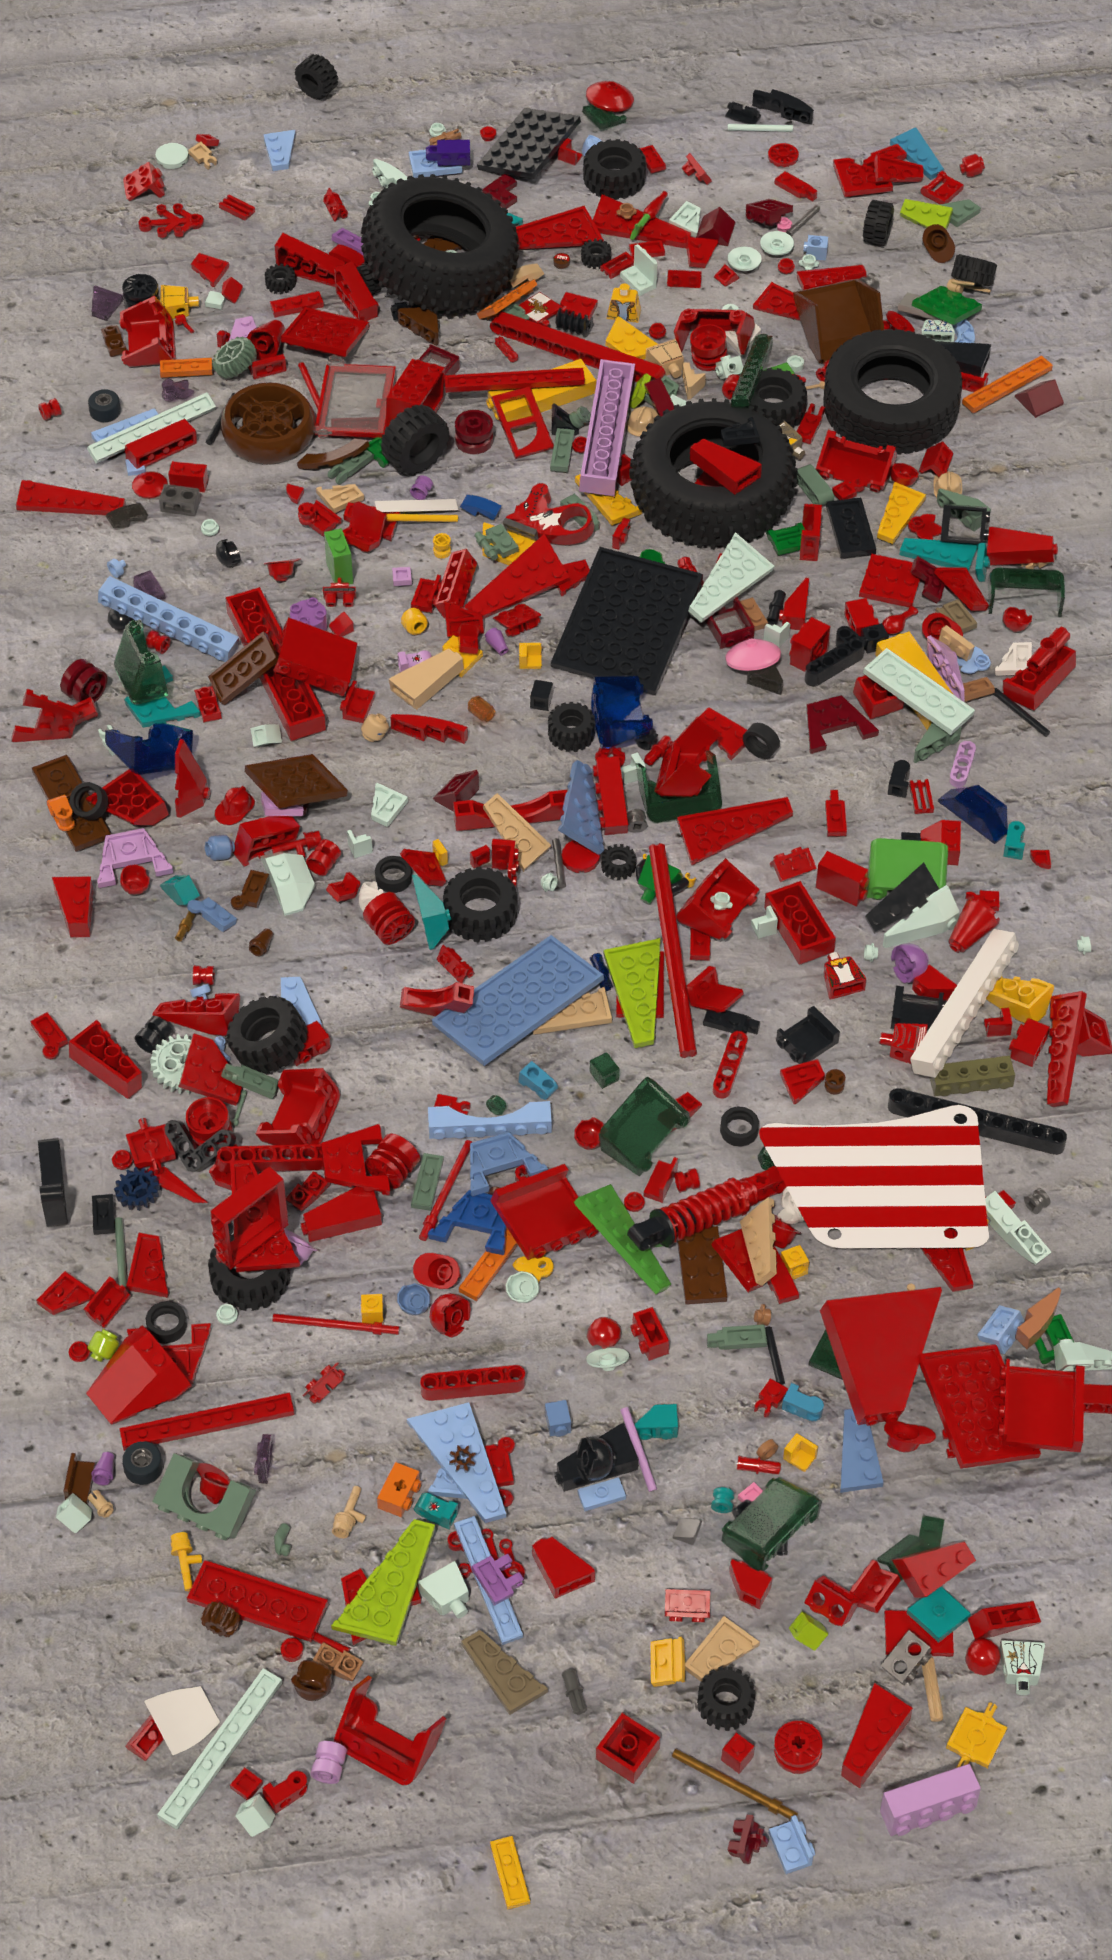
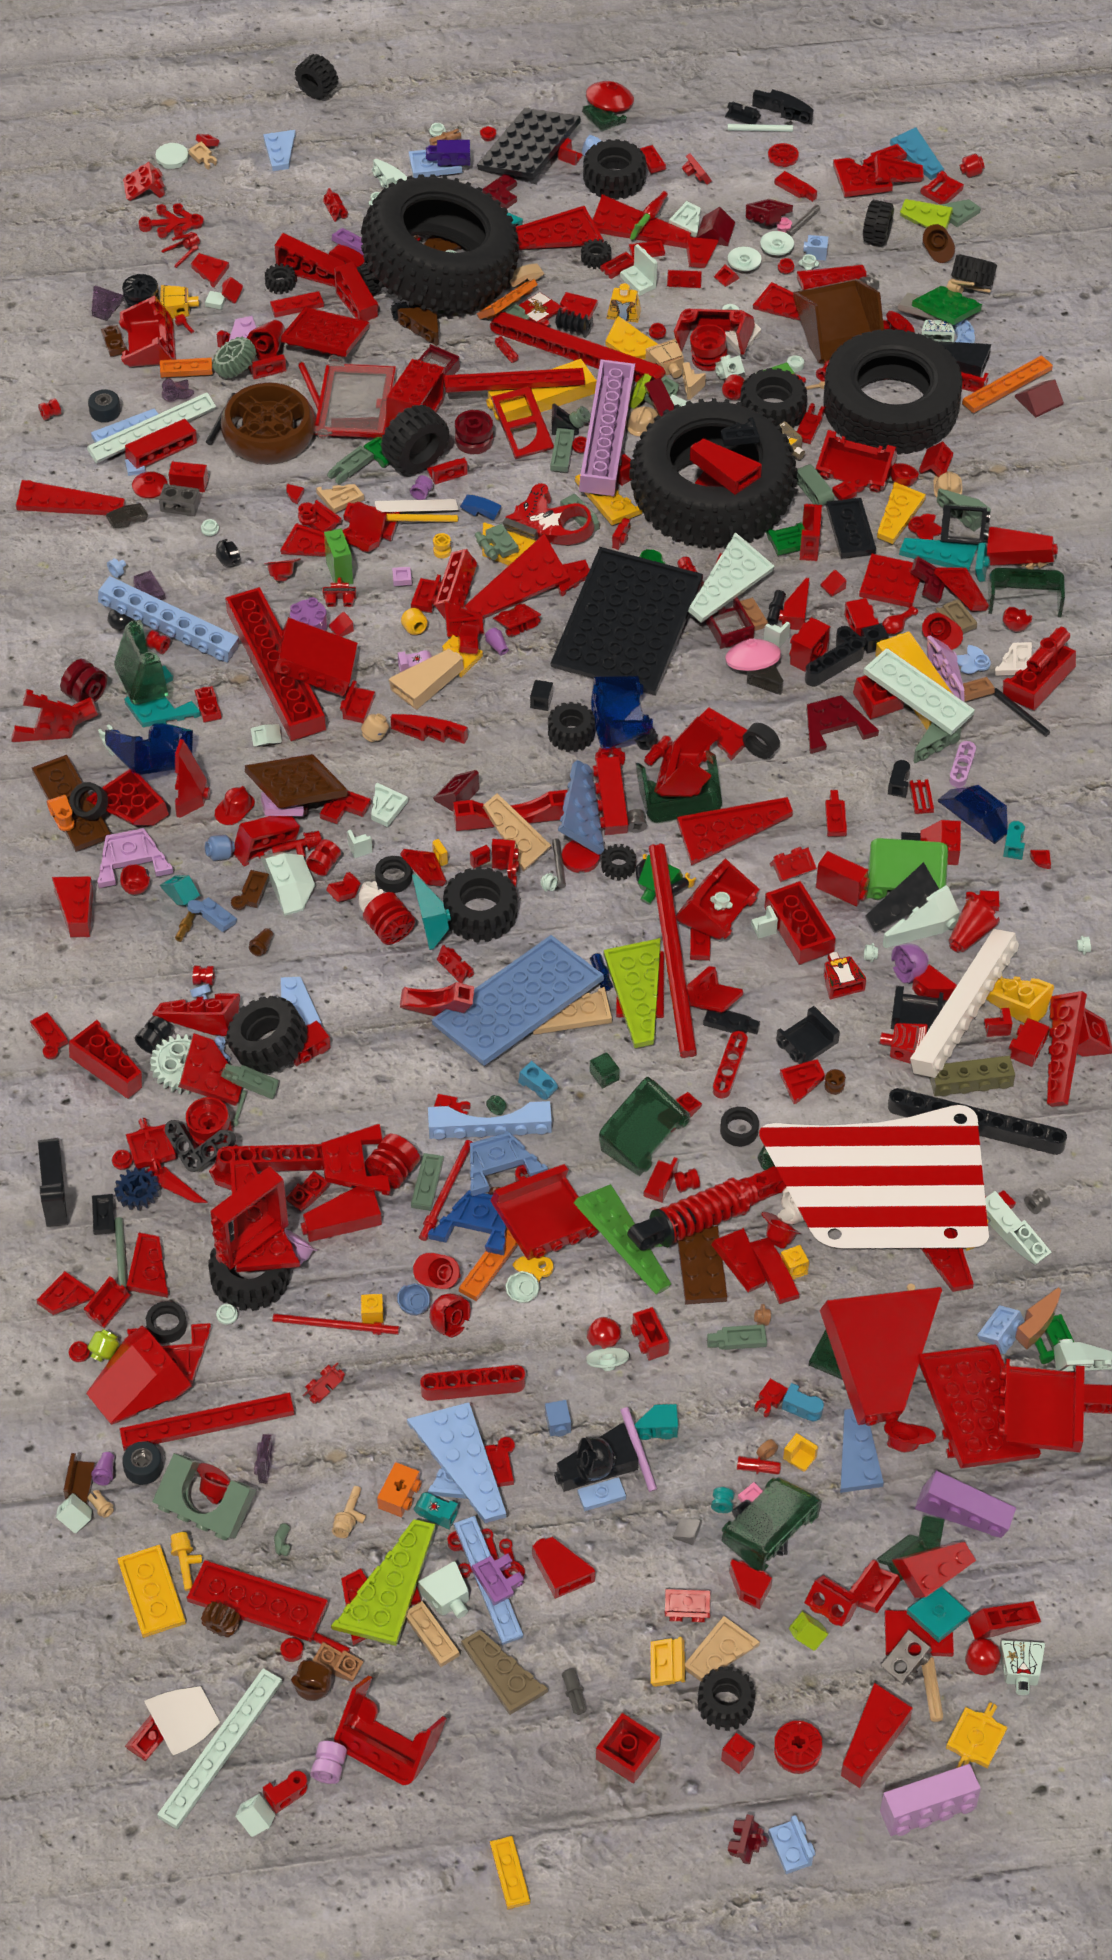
(151, 1591): none -> yellow tile
(189, 241): none -> red plant
(237, 207): red tile -> none
(243, 668): reddish brown plate -> none
(246, 1784): red plate -> none
(304, 541): none -> red wing
(304, 1110): red windscreen -> none
(334, 457): reddish brown tile -> none
(351, 803): none -> red plate
(431, 1634): none -> tan plate
(448, 470): none -> red panel
(465, 1453): reddish brown gear -> none
(481, 708): clear orange brick -> none
(509, 1497): red hinge -> none
(530, 656): yellow panel -> none
(561, 260): reddish brown tile -> none
(587, 1133): red hair -> none
(626, 210): medium nougat plate -> none
(629, 772): light aqua panel -> none
(634, 1201): red plate -> none
(752, 370): clear green plate -> none
(759, 1240): tan wing -> none
(774, 1355): black bar -> none
(774, 1806): pearl gold bar -> none
(834, 583): none -> red slope
(956, 643): tan plate -> none
(964, 1505): none -> medium lavender wedge

